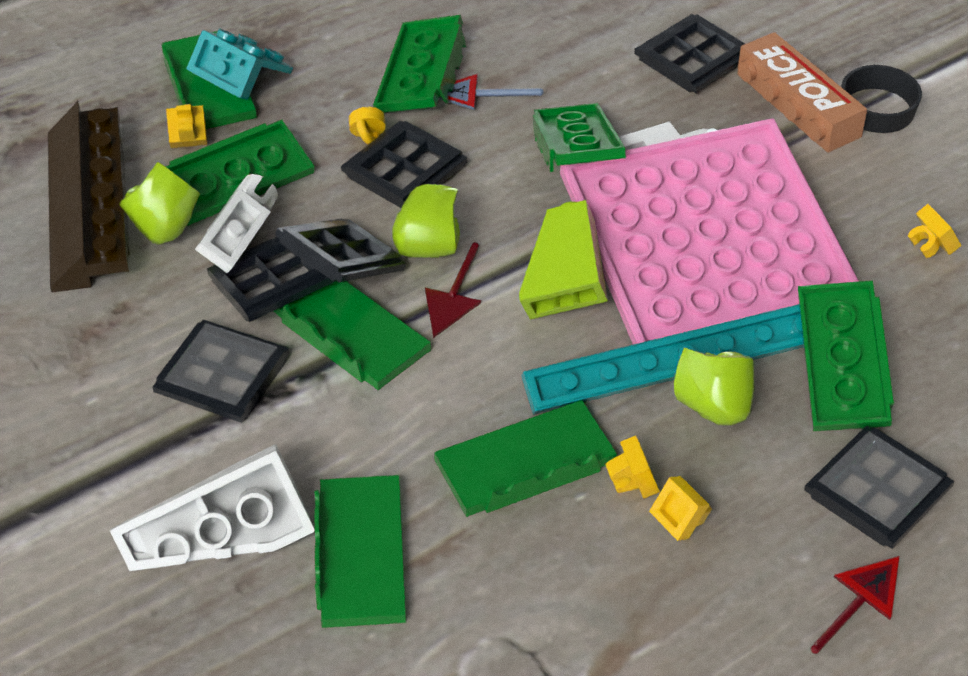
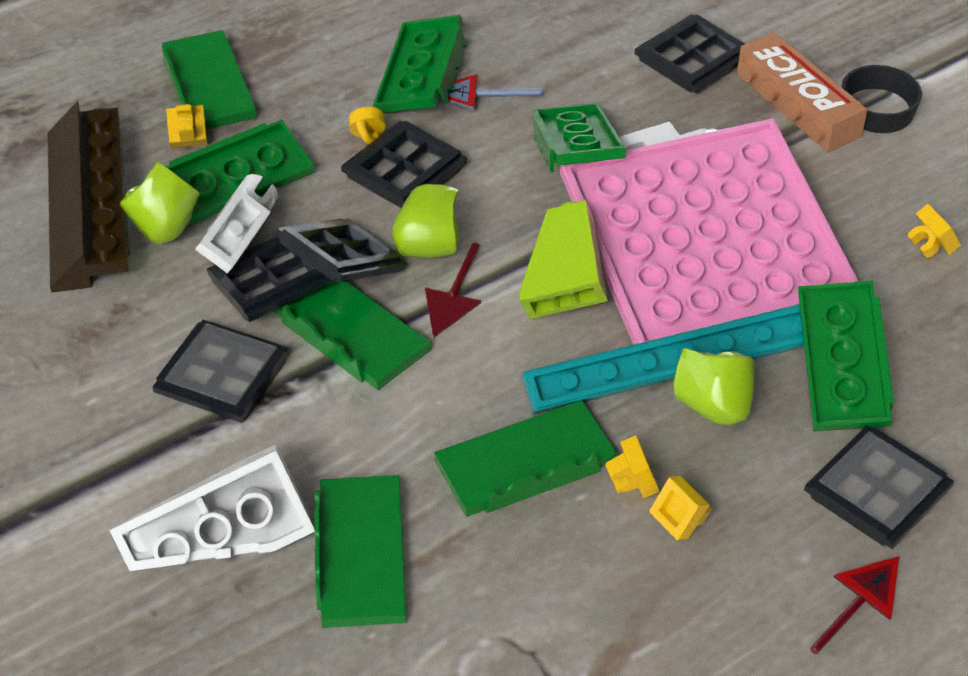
(233, 61): teal bracket -> none

